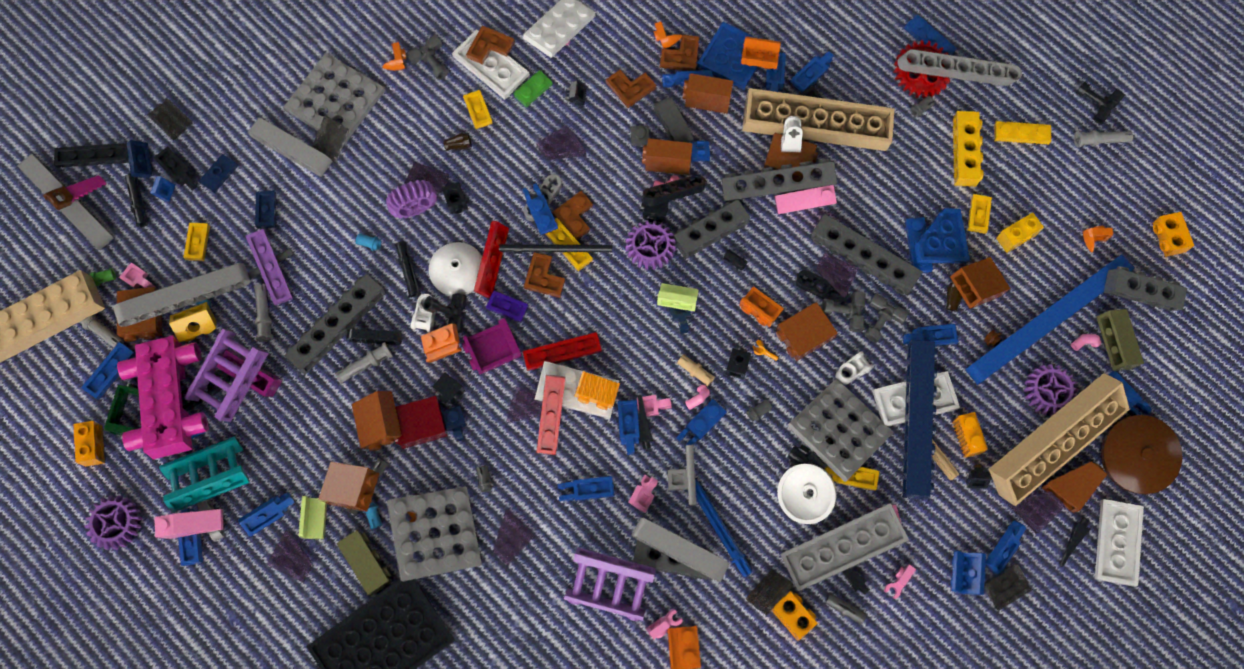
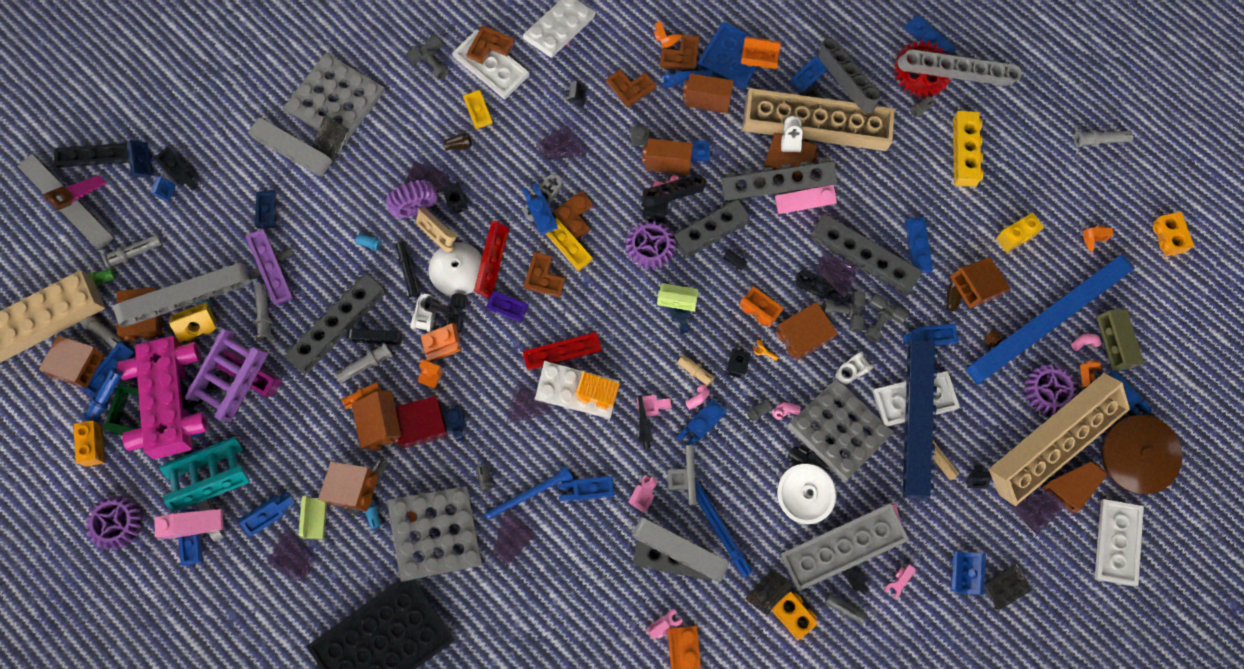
(71, 362): none -> brick
(100, 403): none -> blue pin
(123, 254): none -> light grey pin
(135, 277): bright pink plate -> none
(137, 206): black pin -> none
(170, 119): clear smoke plate -> none
(196, 241): yellow plate -> none
(218, 173): dark blue plate -> none
(361, 393): none -> orange pin
(364, 562): olive brick -> none
(398, 63): orange plate -> none
(430, 374): none -> orange bracket
(435, 229): none -> tan plate
(448, 389): black brick -> none
(491, 347): magenta panel -> none
(519, 248): black bar -> none
(533, 88): bright green plate -> none
(550, 414): plate -> none
(562, 476): none -> blue piece
(623, 569): medium lavender fence -> none
(628, 424): blue hinge -> none
(672, 120): dark grey beam -> none
(776, 77): blue hinge -> none
(785, 408): none -> bright pink arm
(849, 75): none -> dark grey beam
(862, 478): yellow hinge -> none
(944, 240): blue plate -> none
(970, 434): light orange brick -> none
(979, 213): yellow plate -> none
(1005, 548): blue hinge -> none
(1022, 132): yellow plate -> none
(1079, 531): black piece -> none
(1086, 369): none -> orange bracket
(1104, 105): black bar -> none
(1171, 299): dark grey brick -> none

